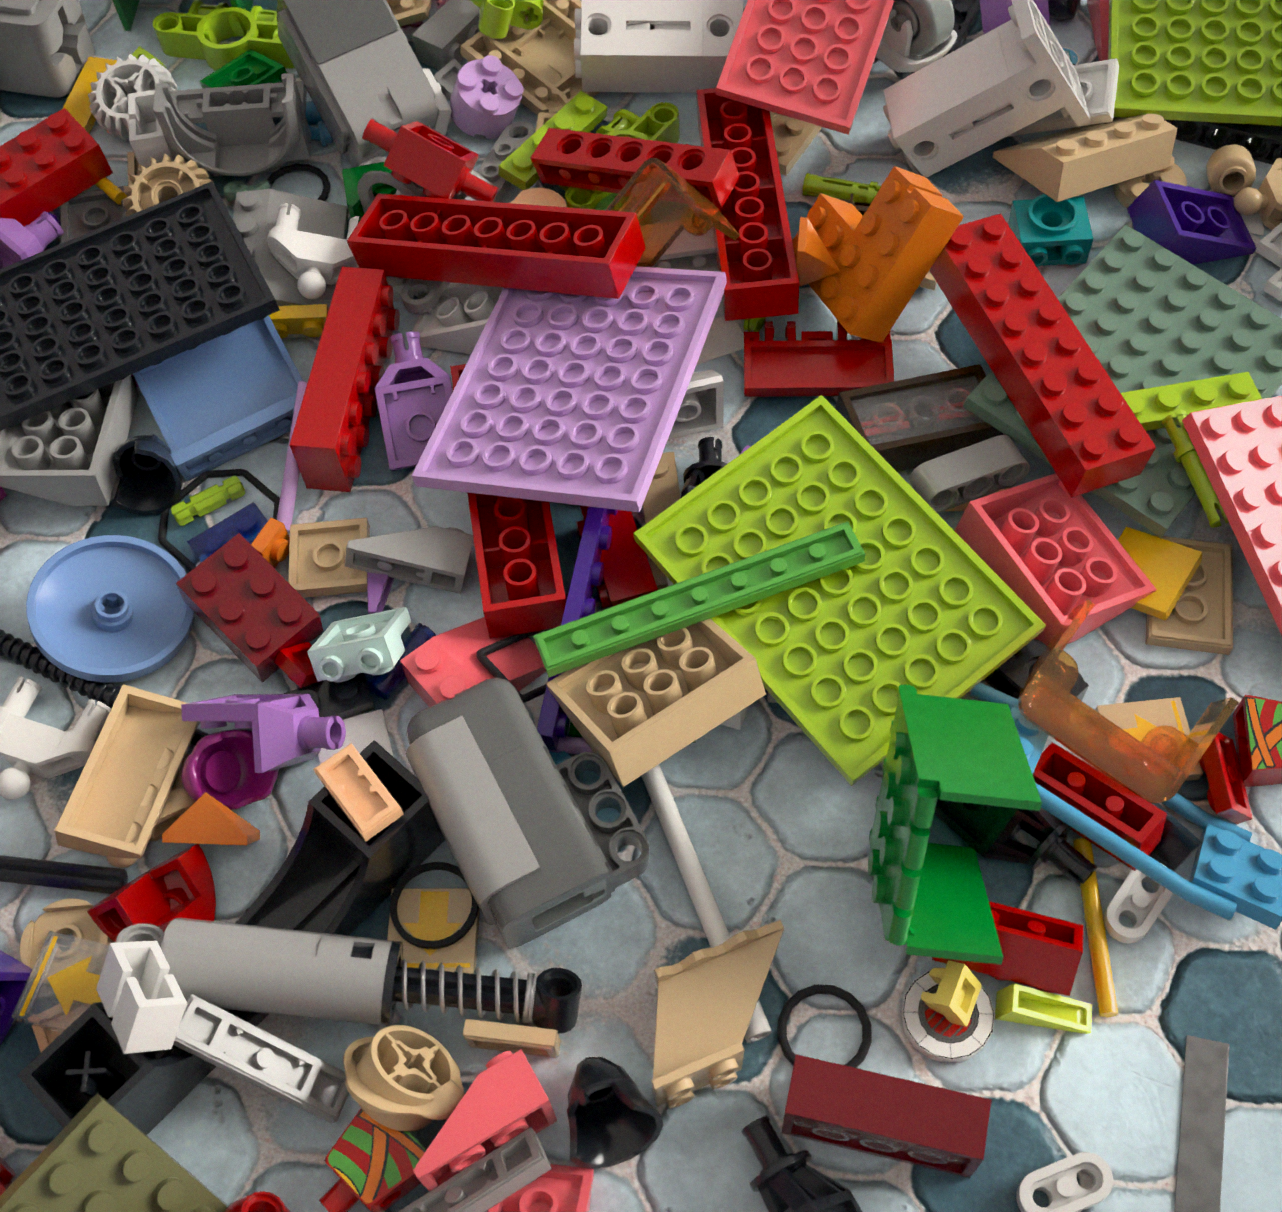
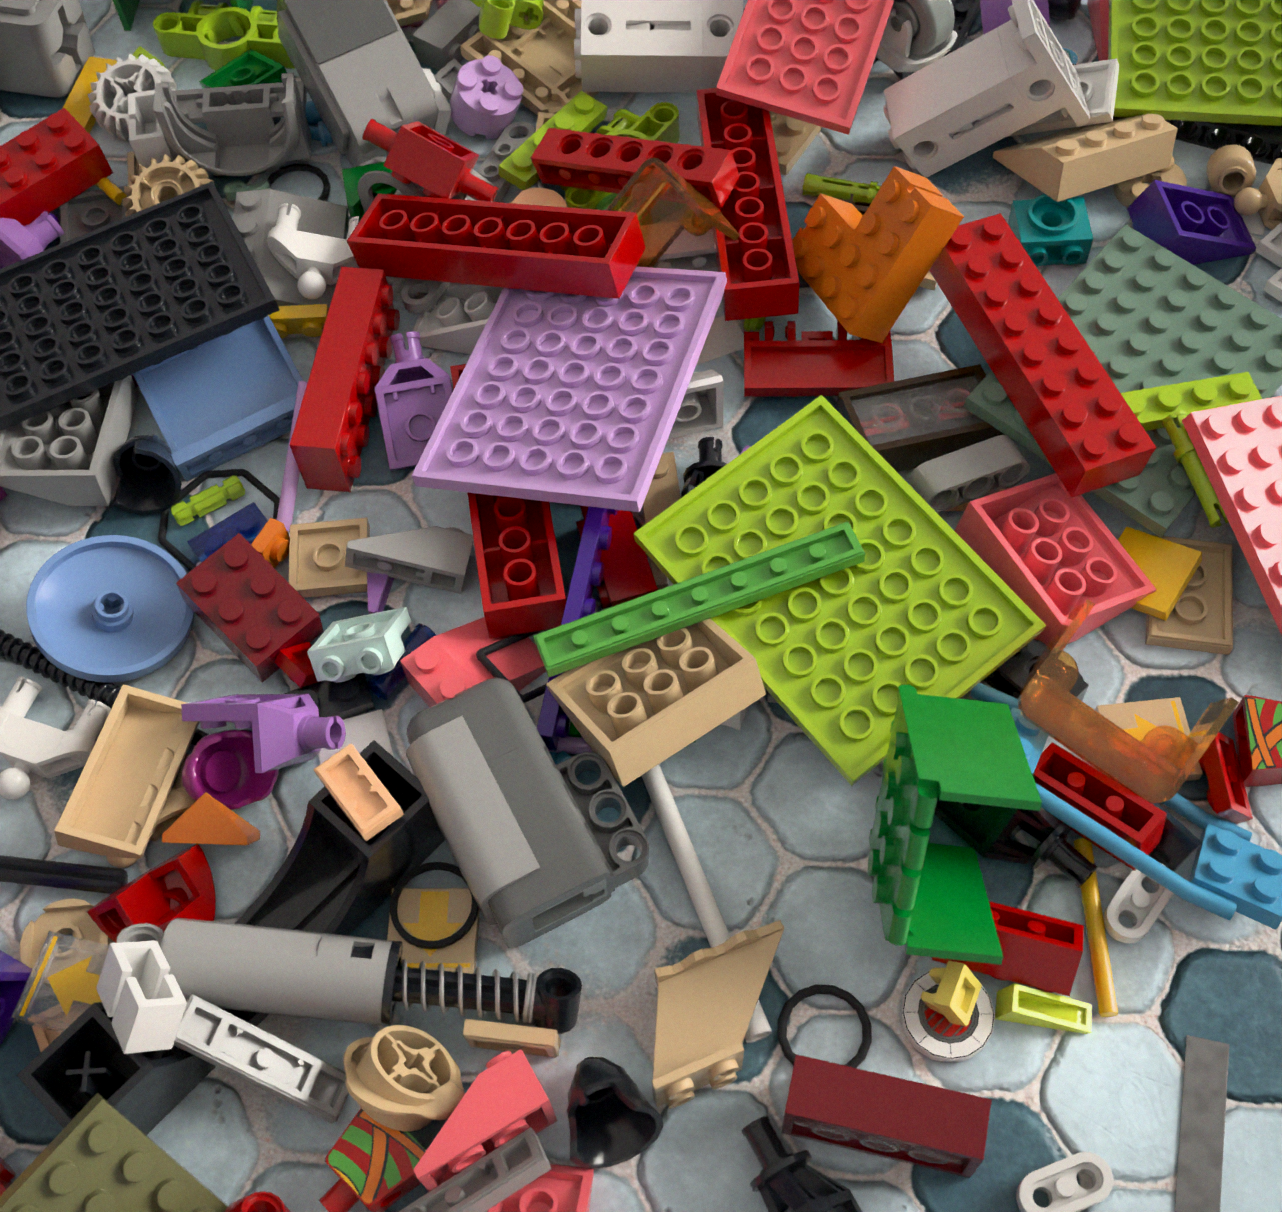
(812, 256): orange slope -> none

